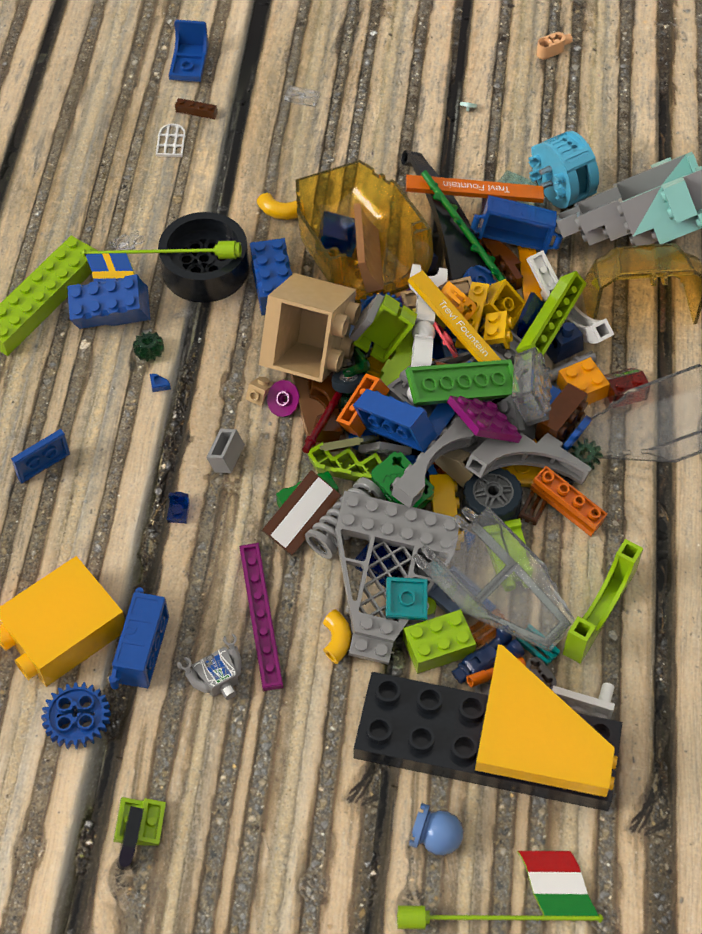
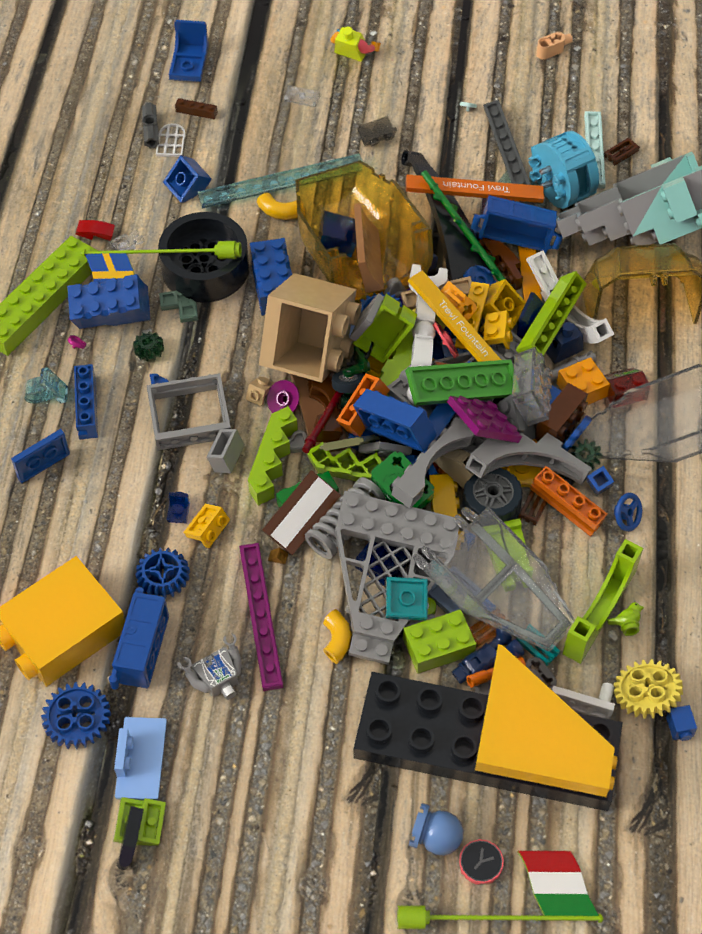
(45, 387): none -> clear light blue tile
(75, 341): none -> dark pink piece
(85, 401): none -> blue brick
(96, 228): none -> red slope
(140, 758): none -> light blue bracket
(150, 125): none -> dark grey piece
(173, 576): none -> blue gear
(175, 300): none -> sand green tile
(182, 387): none -> light grey window
(186, 179): none -> blue slope
(207, 524): none -> yellow bracket
(267, 183): none -> clear light blue plate
(272, 448): none -> lime brick
(278, 555): none -> pearl gold piece
(297, 441): none -> light grey tile
(352, 44): none -> neon yellow torso
(376, 131): none -> clear smoke bracket
(395, 287): none -> light grey tile
(481, 862): none -> black tile
(506, 145): none -> dark grey plate
(594, 138): none -> light aqua tile
(600, 480): none -> blue brick
(624, 152): none -> reddish brown tile
(625, 511): none -> blue piece
(628, 619): none -> lime animal
(648, 689): none -> light yellow gear
(681, 723): none -> blue brick

